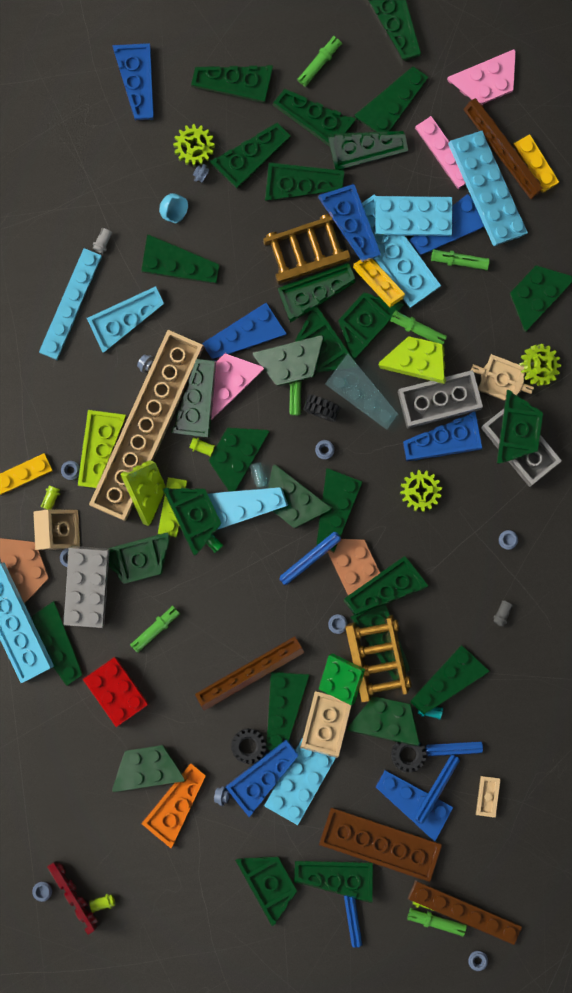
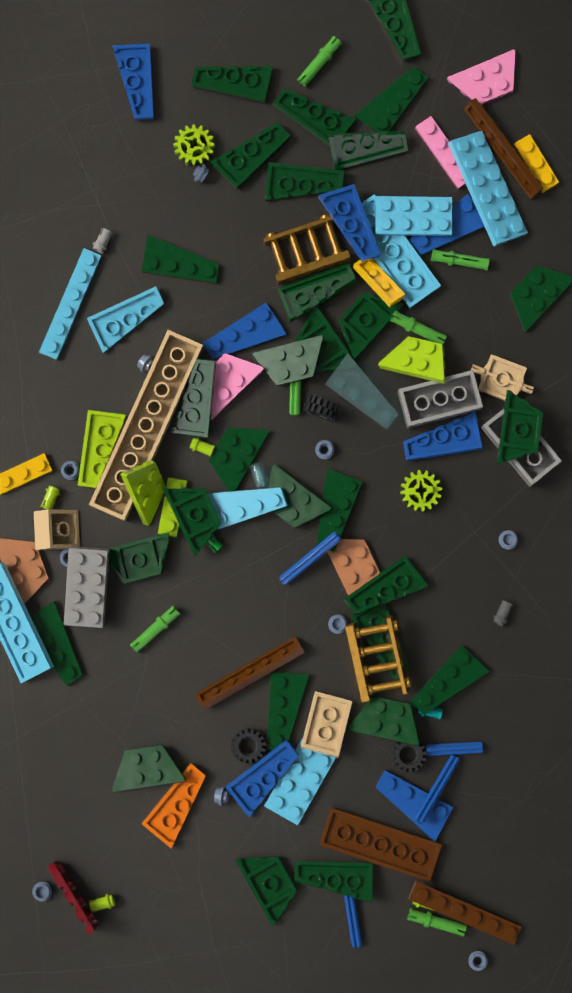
(115, 691): red brick -> none
(173, 208): medium azure hair -> none
(341, 679): green plate -> none
(488, 796): tan plate -> none
(539, 364): lime gear -> none

